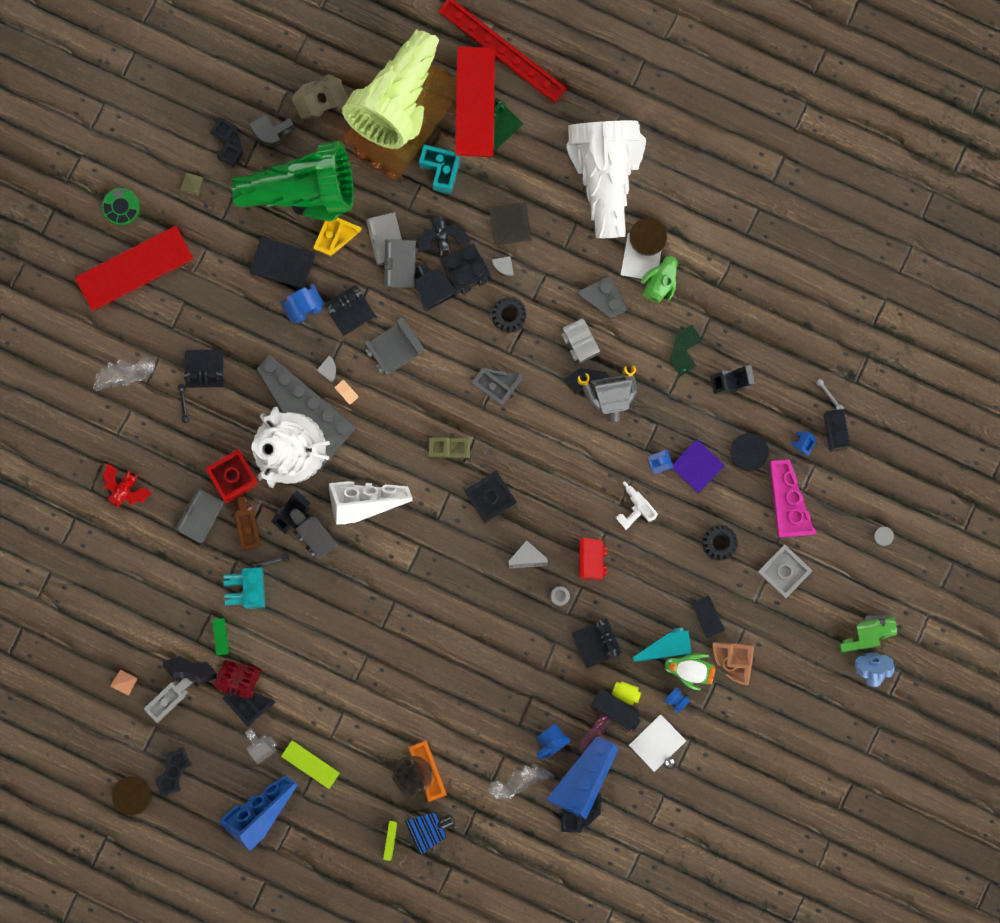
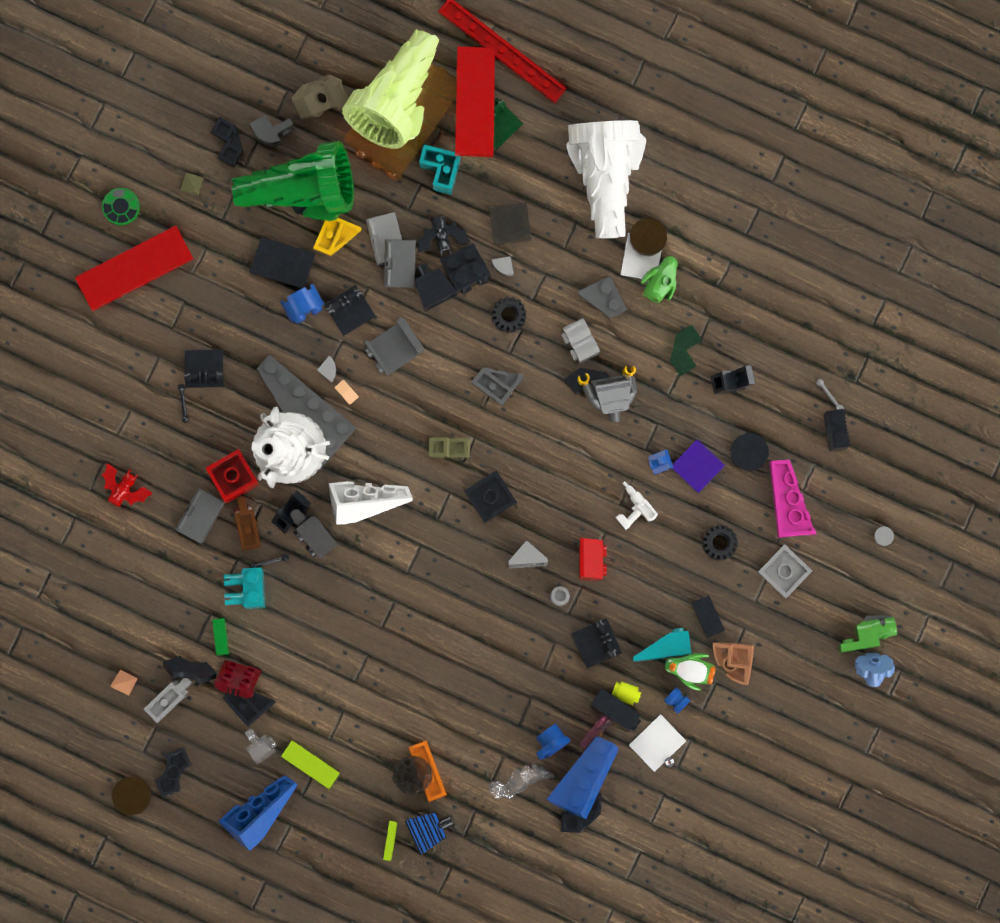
(123, 373): clear plant -> none
(805, 443): blue tile -> none

